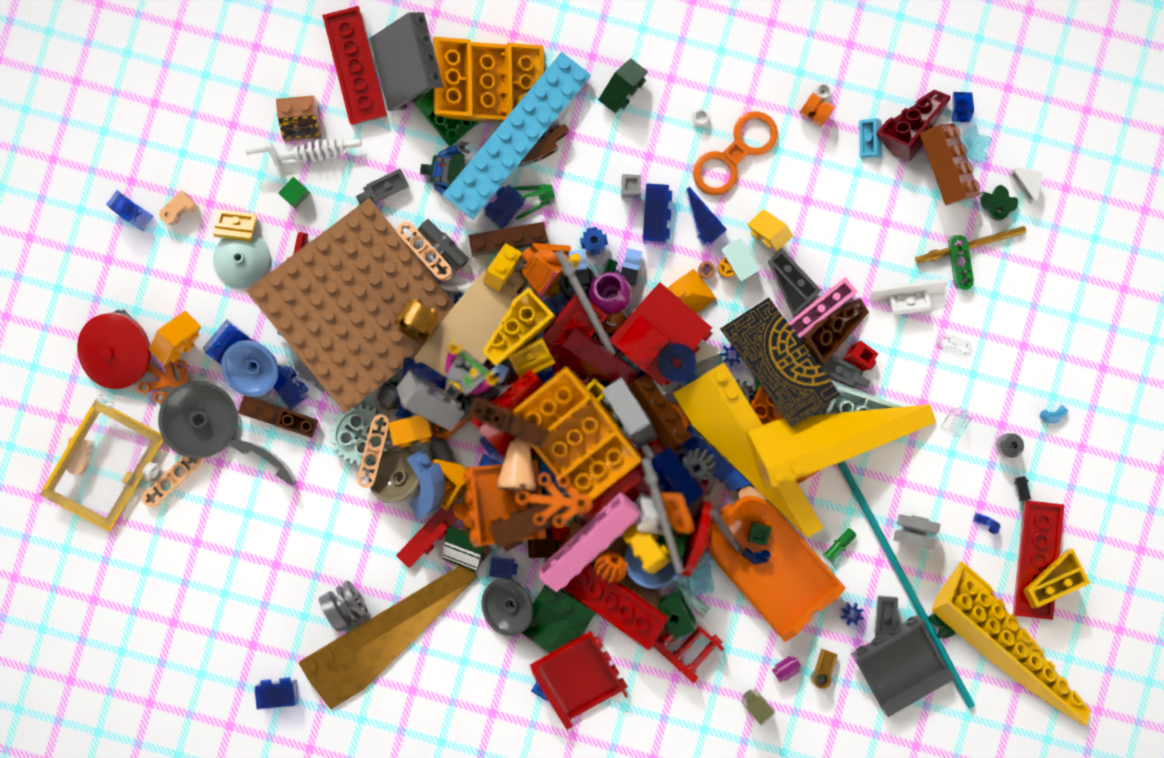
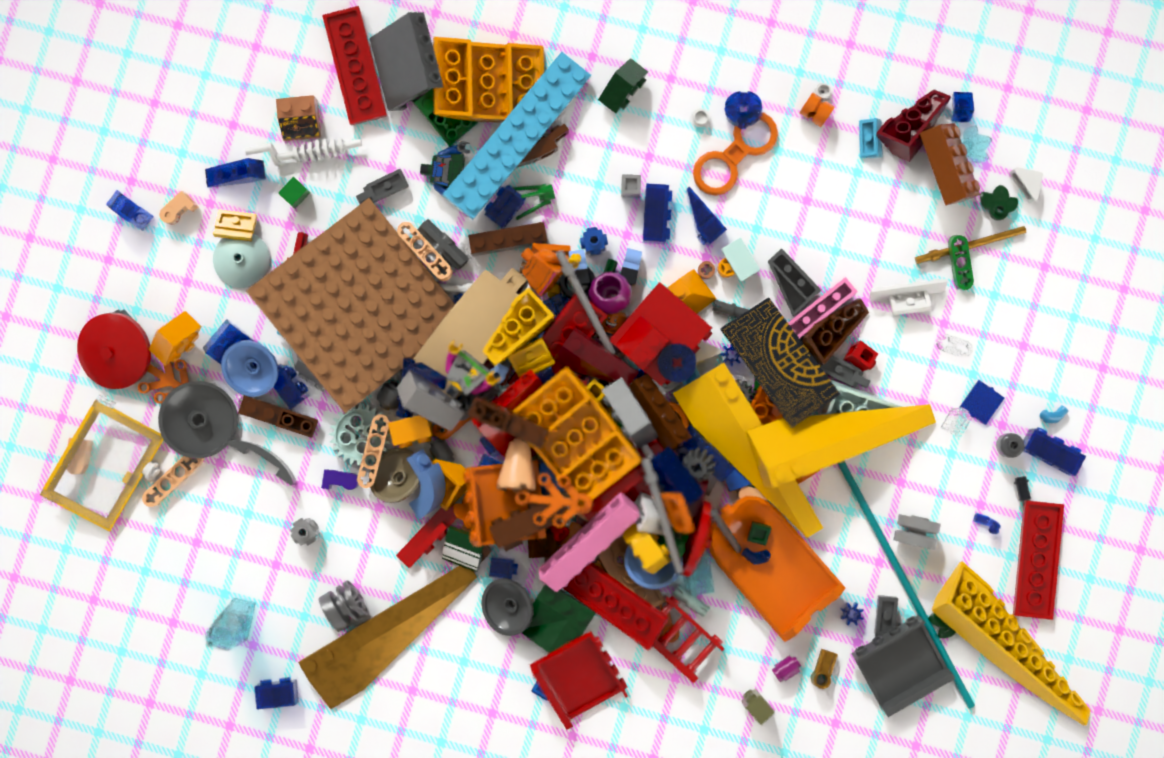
(231, 626): none -> clear light blue wedge
(236, 172): none -> clear blue slope
(311, 531): none -> light grey brick
(340, 478): none -> dark purple leg
(417, 320): pearl gold brick -> none
(502, 267): yellow brick -> none
(611, 566): orange gear -> none
(677, 604): dark green brick -> none
(728, 309): none -> dark grey pin
(747, 118): none -> clear blue plate
(769, 230): yellow brick -> none
(840, 544): green axle -> none
(982, 402): none -> clear blue piece
(1053, 451): none -> clear blue brick
(1057, 580): yellow wedge -> none

